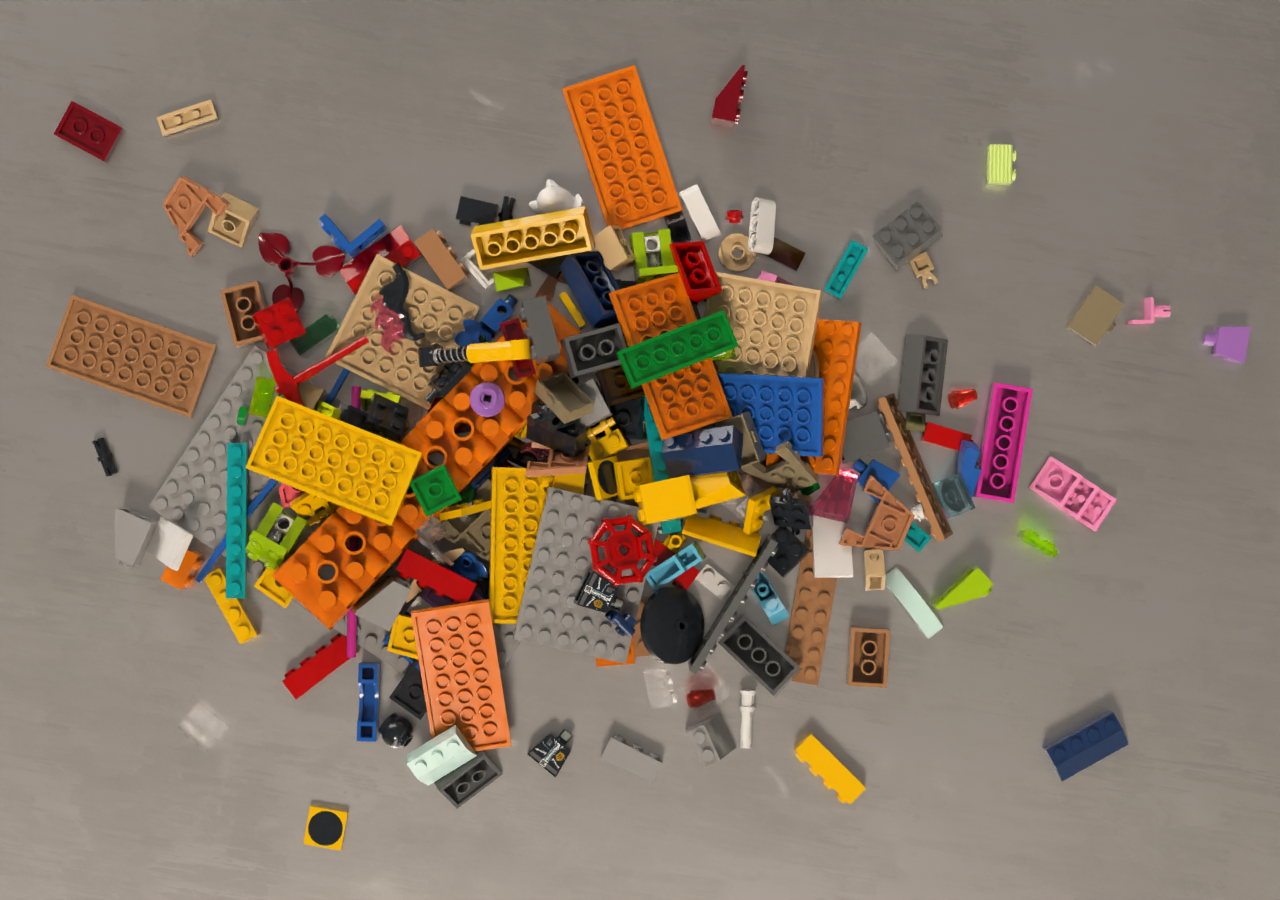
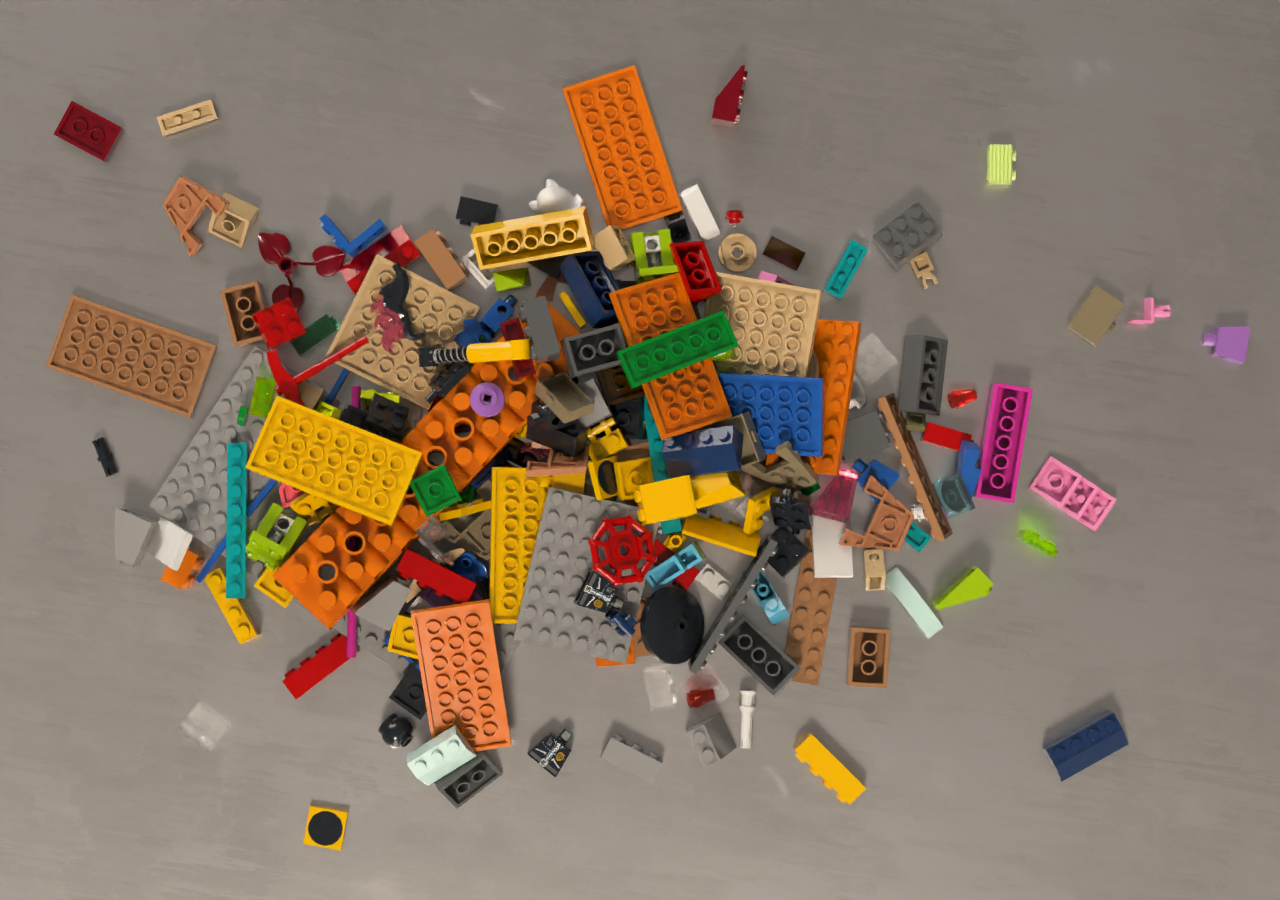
(368, 701): blue arch -> none
(506, 211): black pin -> none
(762, 226): white beam -> none

